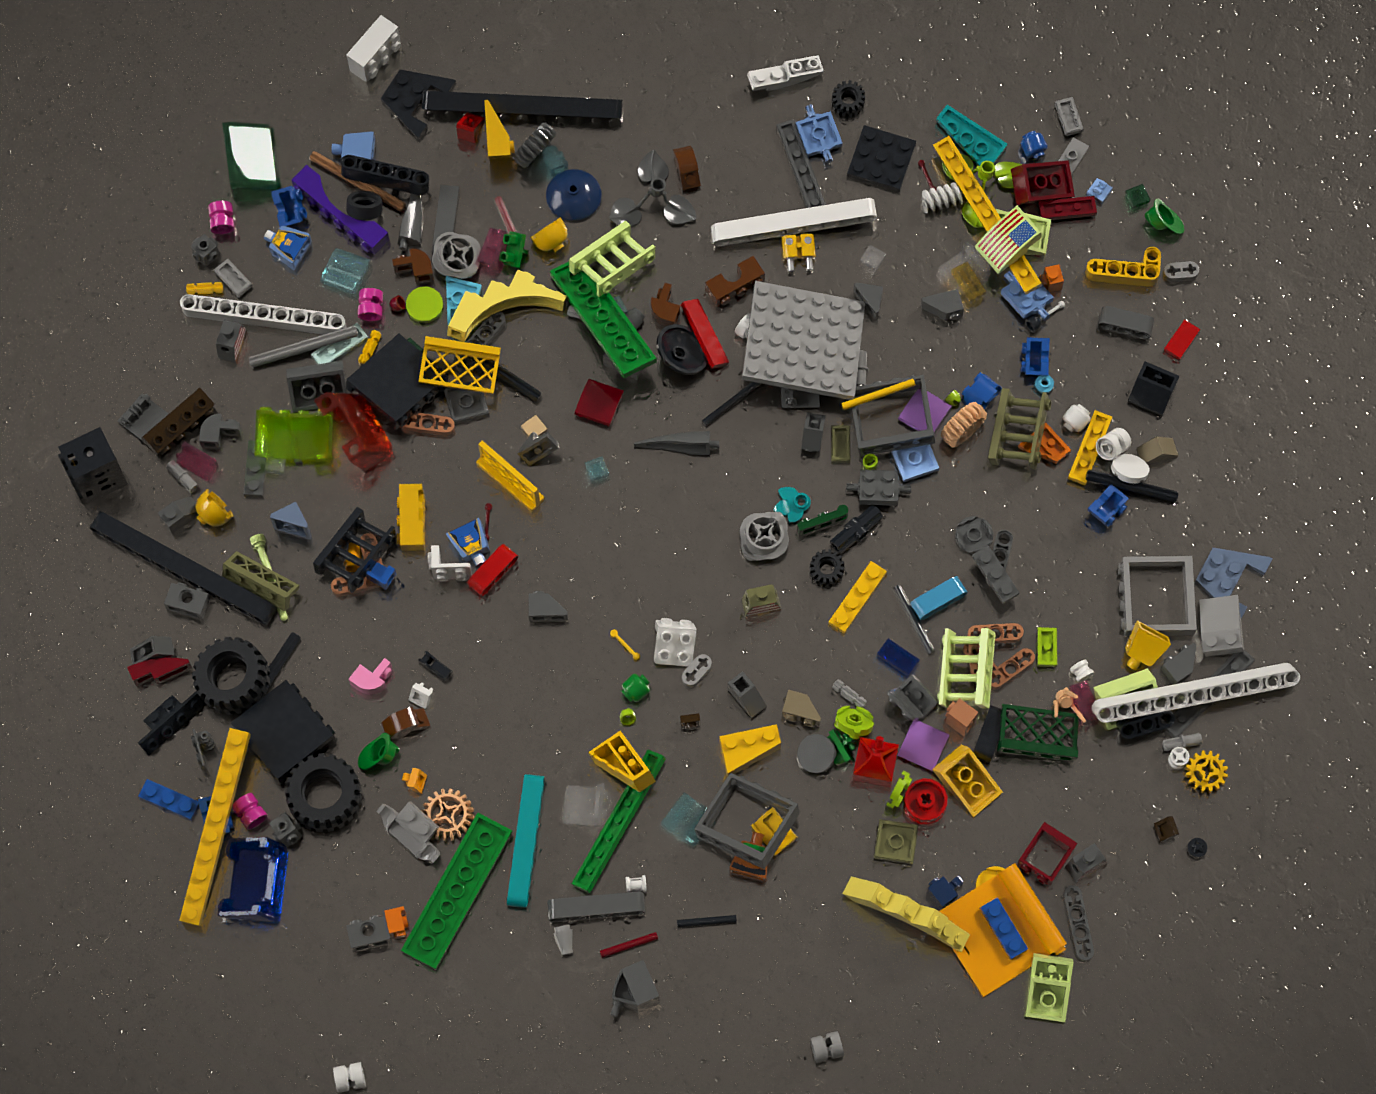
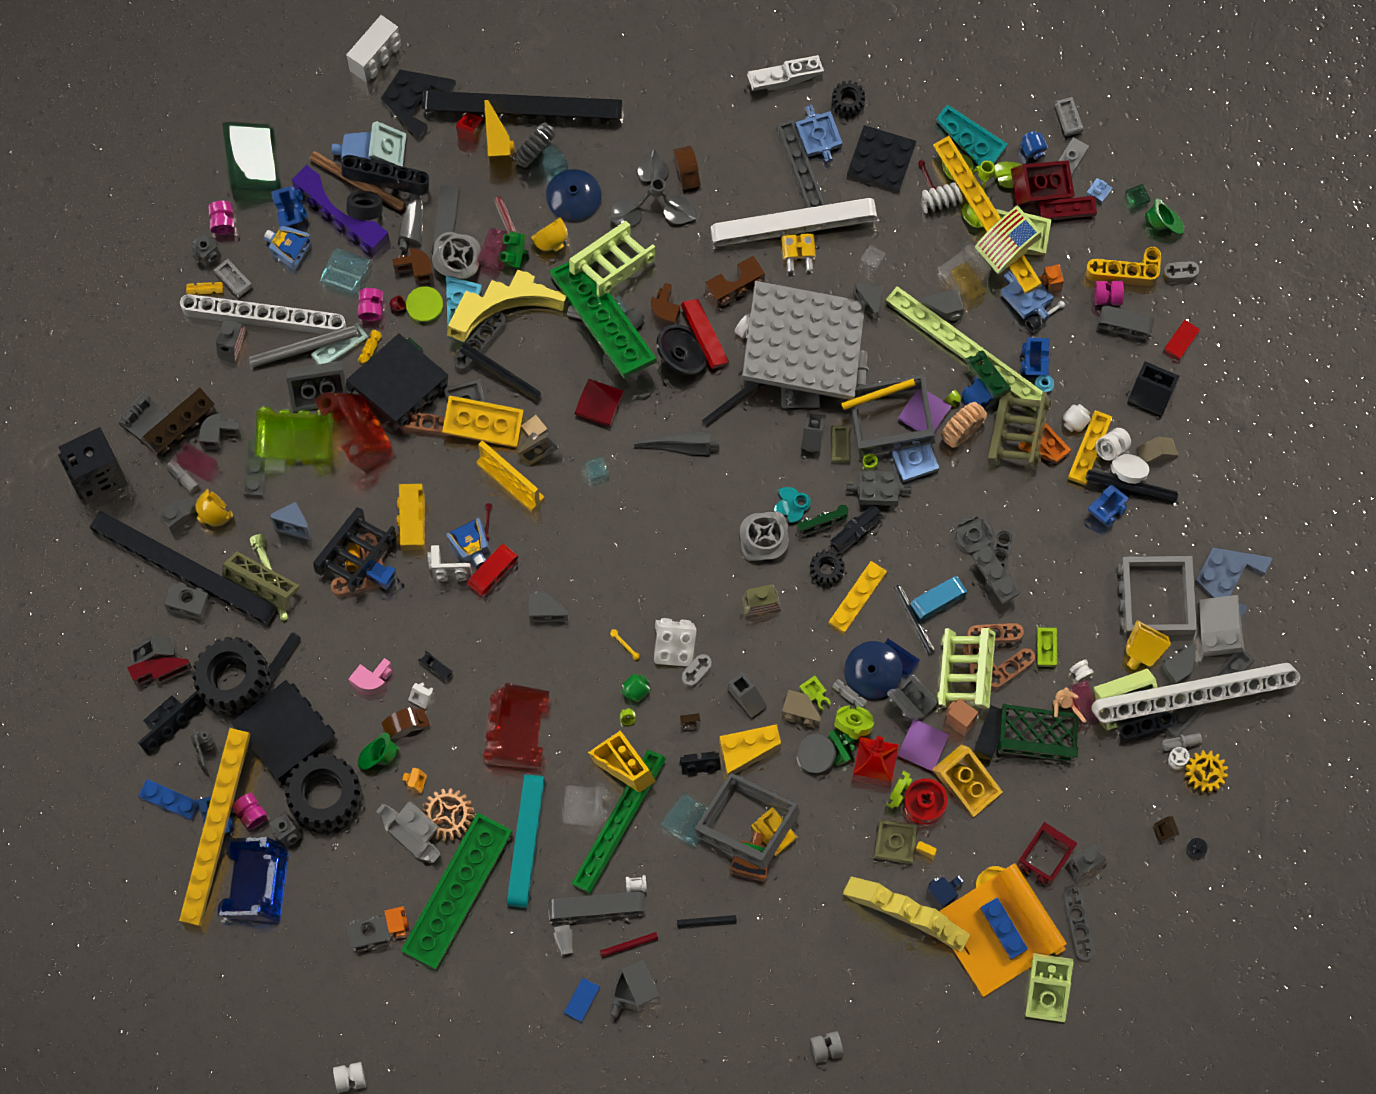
(387, 144): none -> light aqua plate
(463, 349): yellow fence -> none
(482, 421): none -> yellow plate
(515, 726): none -> clear red windscreen
(581, 1000): none -> blue tile
(709, 762): none -> black hinge
(815, 691): none -> lime plate
(886, 674): none -> dark blue dish
(926, 850): none -> yellow tile
(958, 341): none -> yellowish green plate
(988, 375): none -> dark green plate
(1109, 292): none -> dark pink wheel

